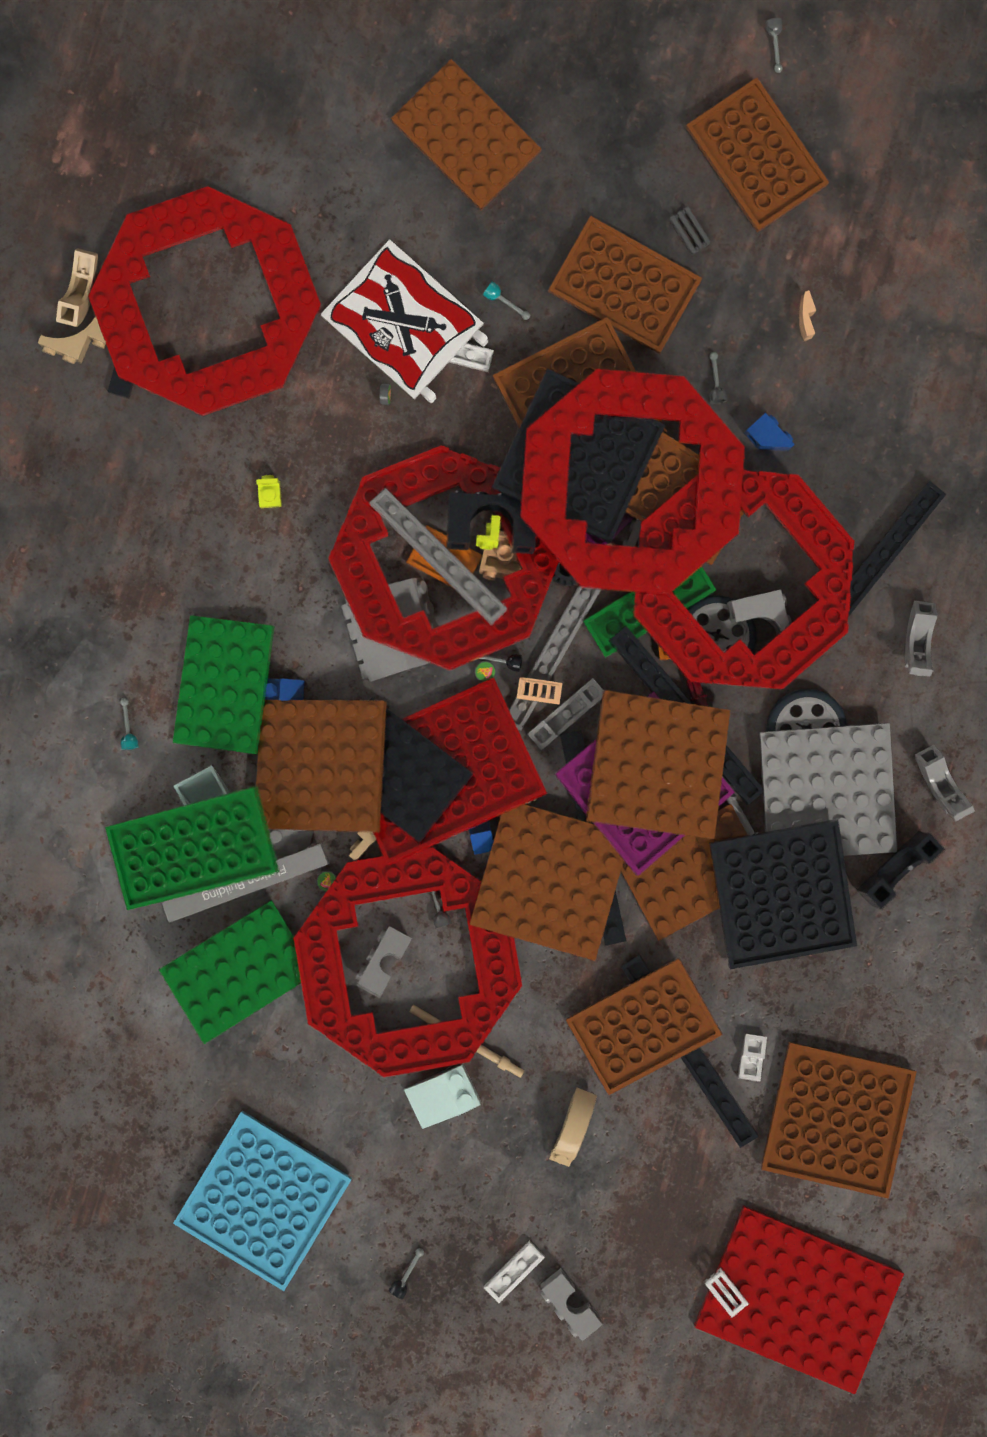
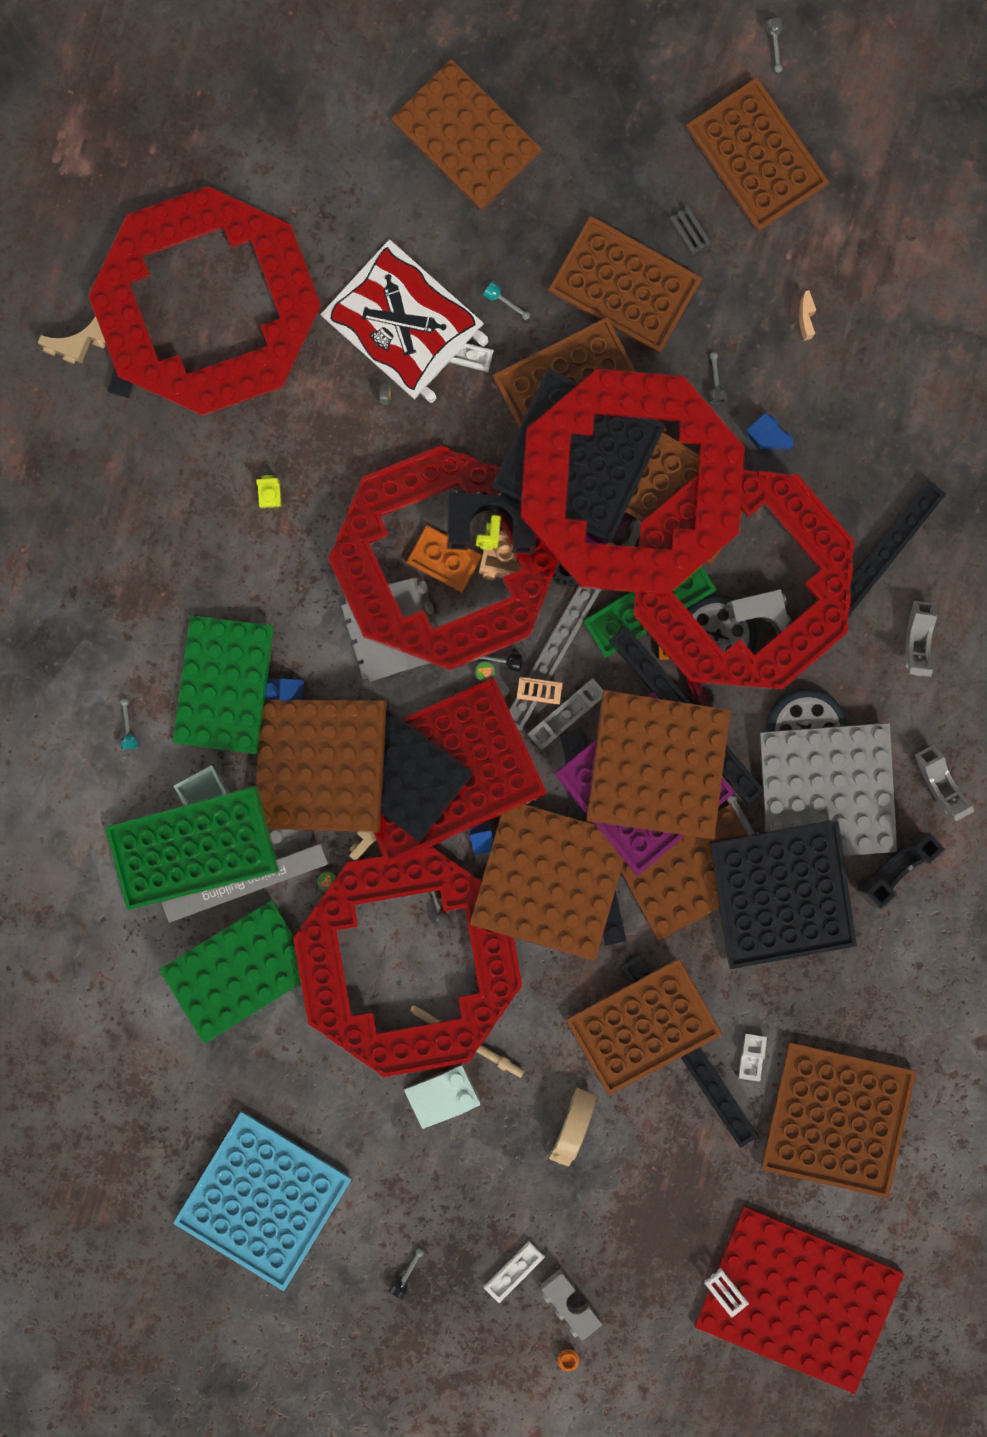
(76, 303): tan arch -> none
(391, 944): light grey arch -> none
(438, 556): light grey tile -> none
(568, 1360): none -> orange plate

